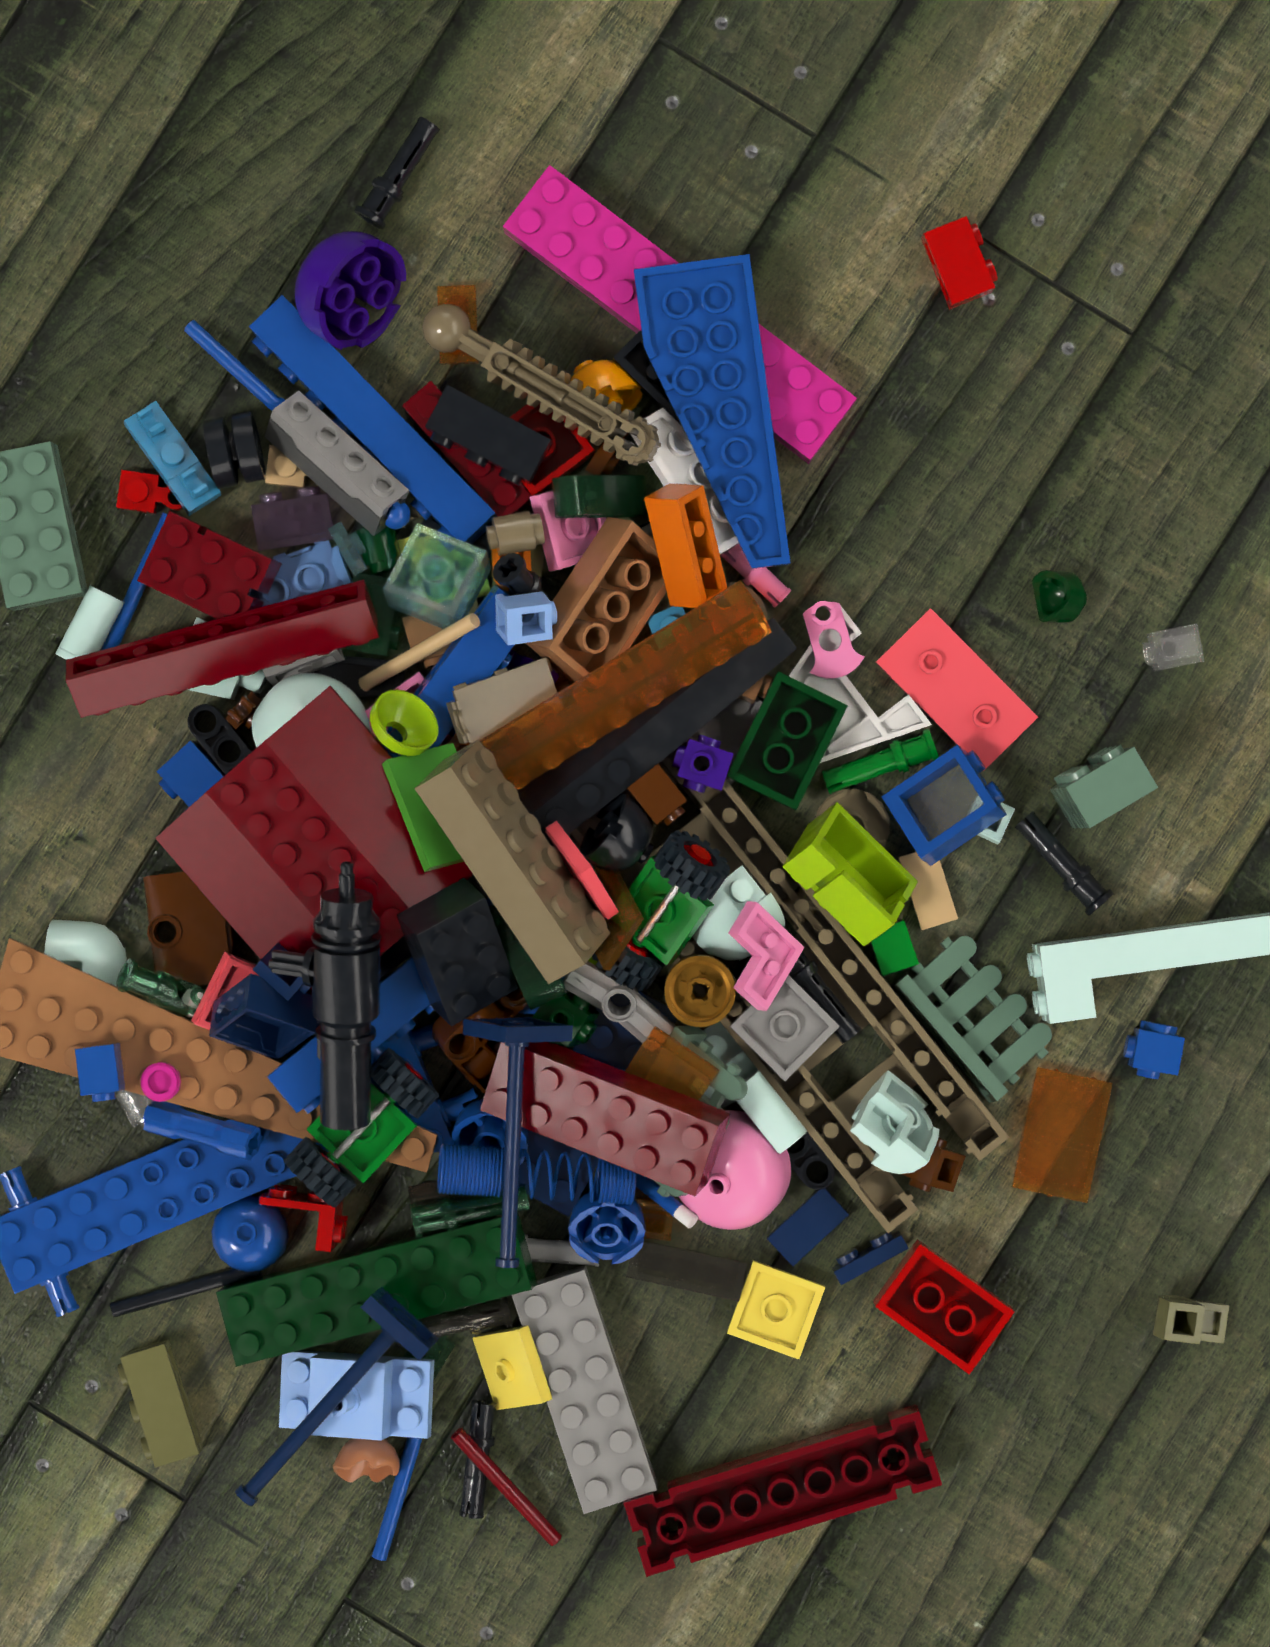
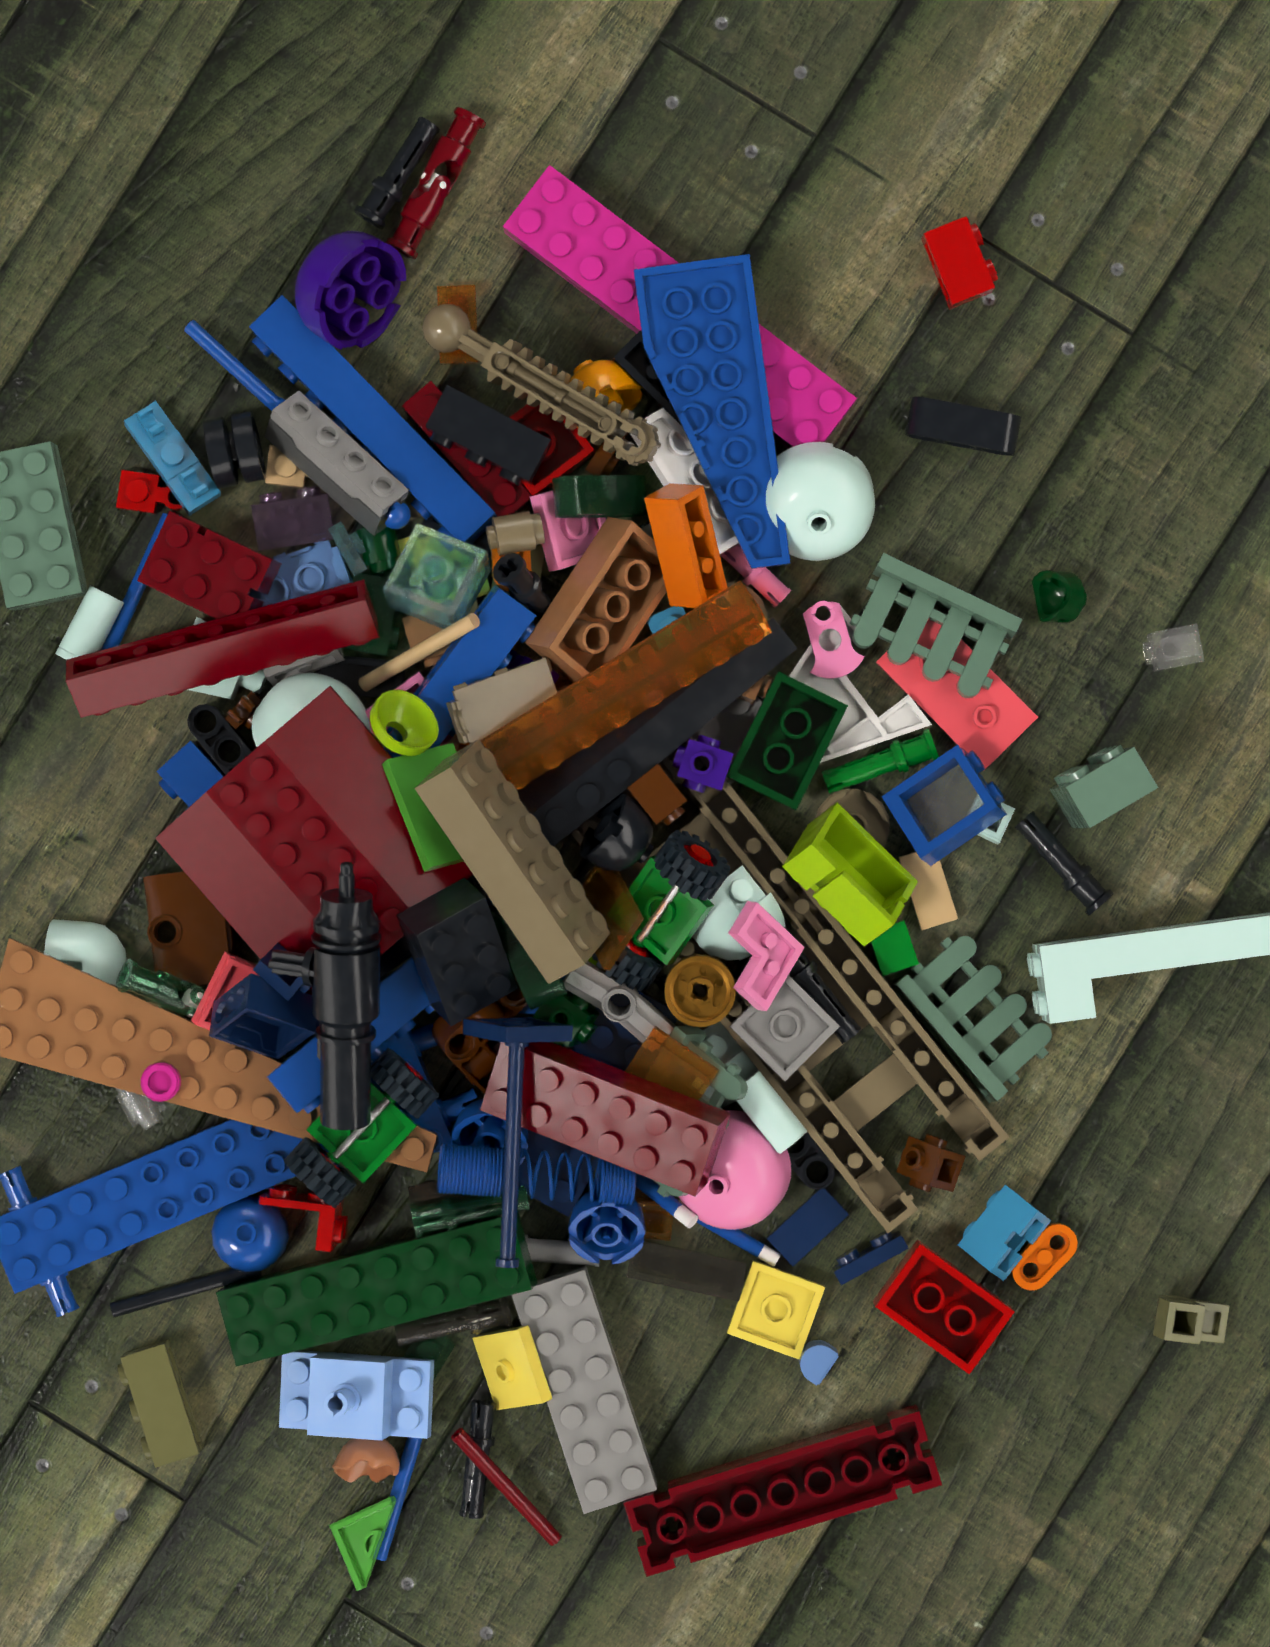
(100, 1071): blue brick -> none
(227, 1136): blue axle -> none
(361, 1538): none -> bright green tile
(397, 1326): dark blue tile -> none
(428, 198): none -> dark red piece
(532, 627): light blue brick -> none
(581, 870): coral tile -> none
(746, 1243): none -> blue bar
(817, 1360): none -> medium blue brick
(826, 484): none -> light aqua cylinder
(895, 1126): light aqua brick -> none
(961, 610): none -> sand green fence
(963, 426): none -> black beam
(1003, 1231): none -> dark azure brick
(1045, 1257): none -> orange plate
(1061, 1134): clear orange piece -> none
(1154, 1049): blue brick -> none

